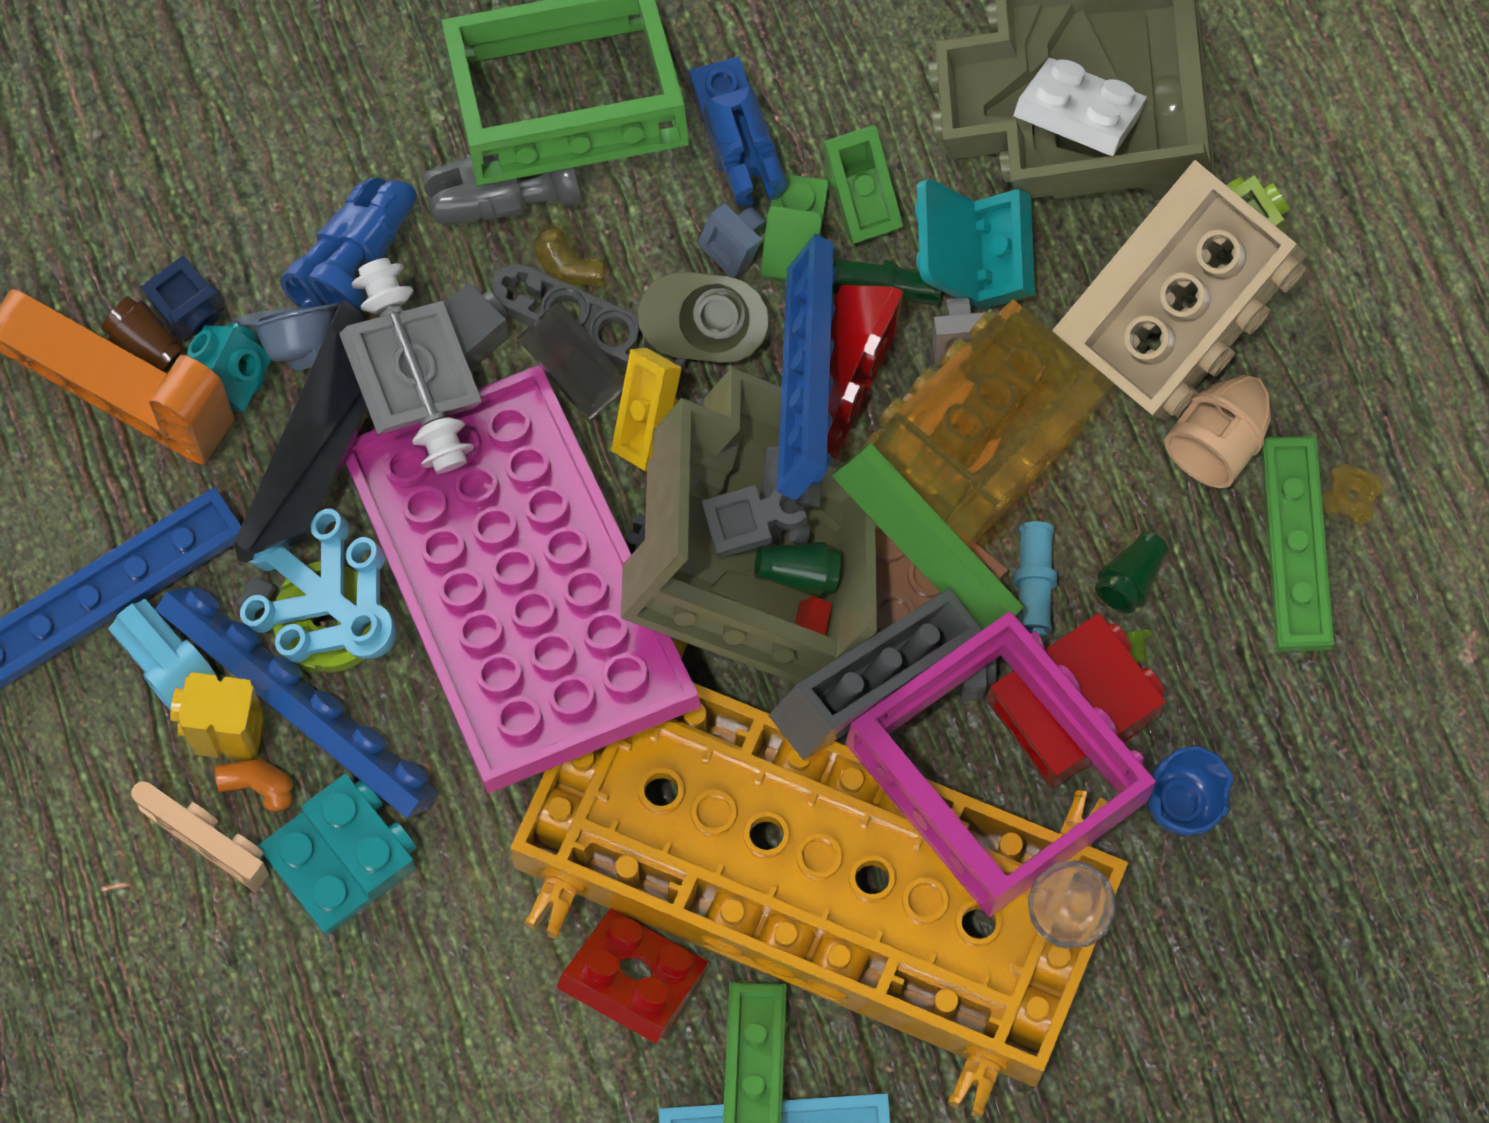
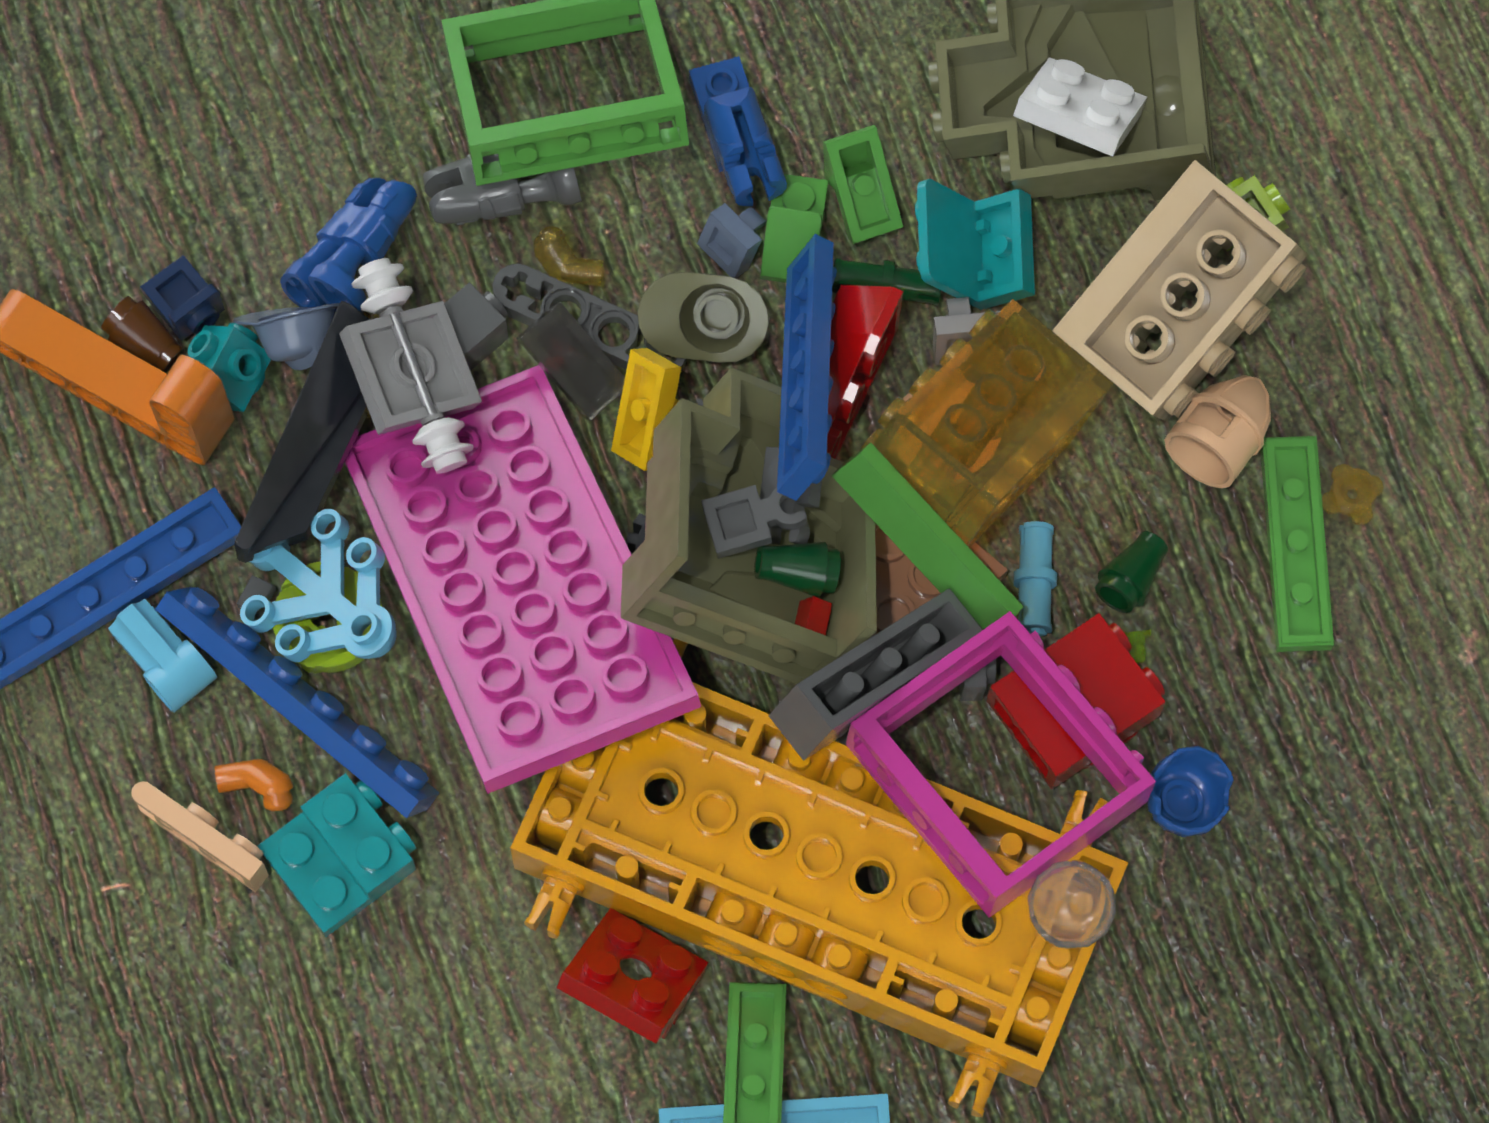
(219, 716): yellow brick -> none

